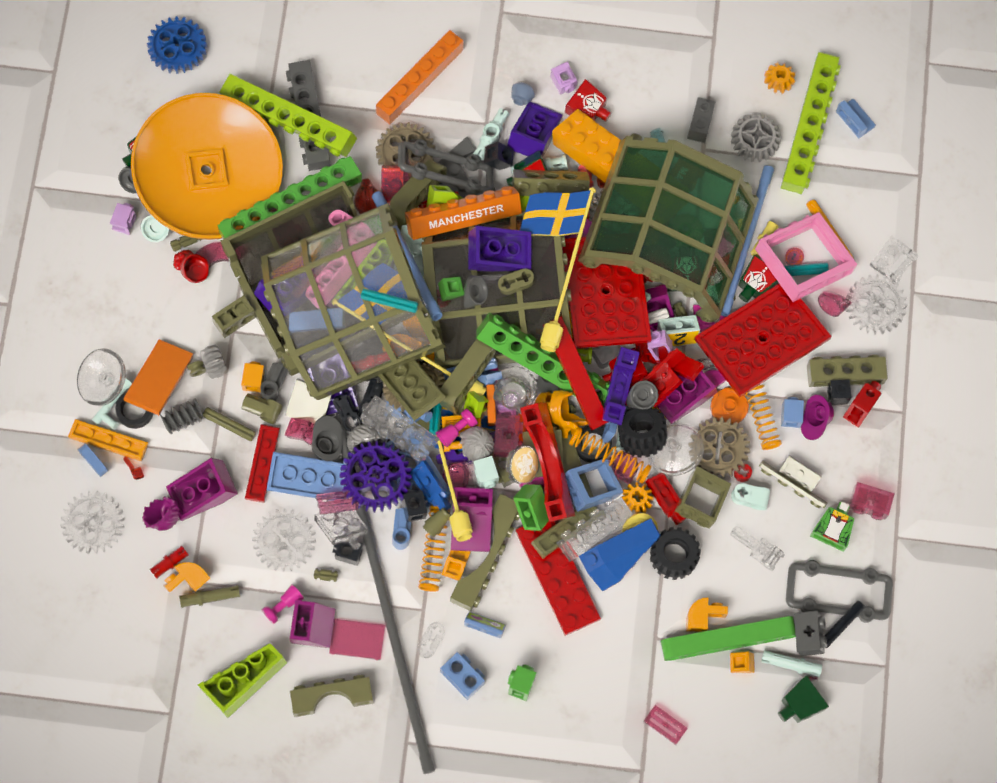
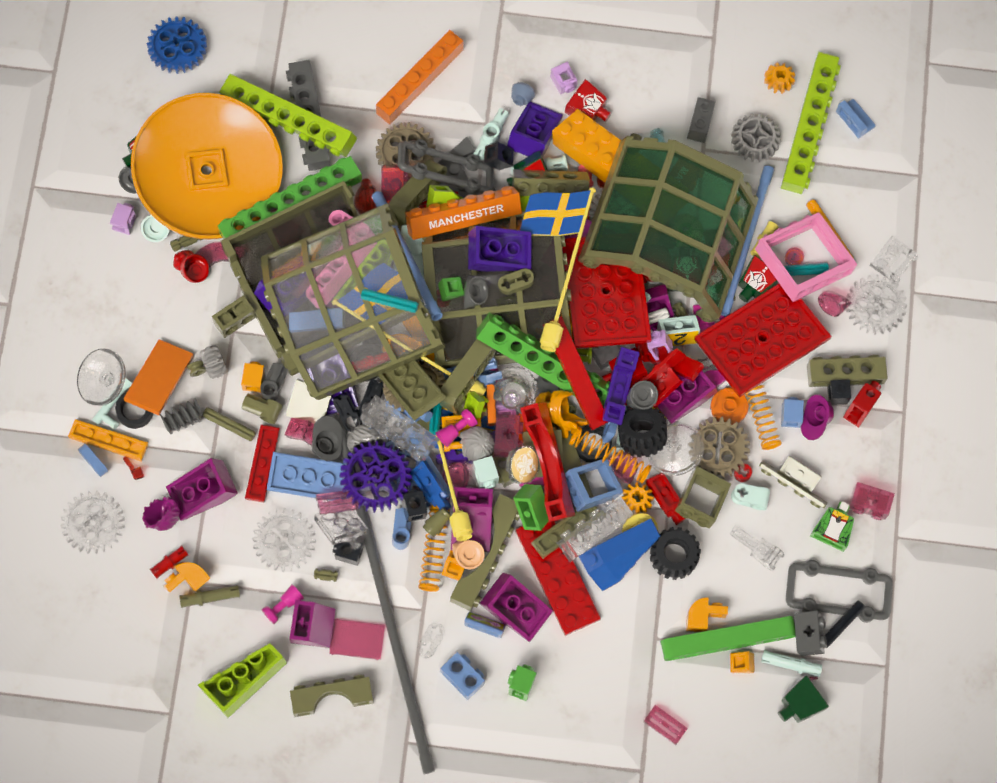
(468, 553): none -> light nougat piece
(516, 606): none -> magenta slope

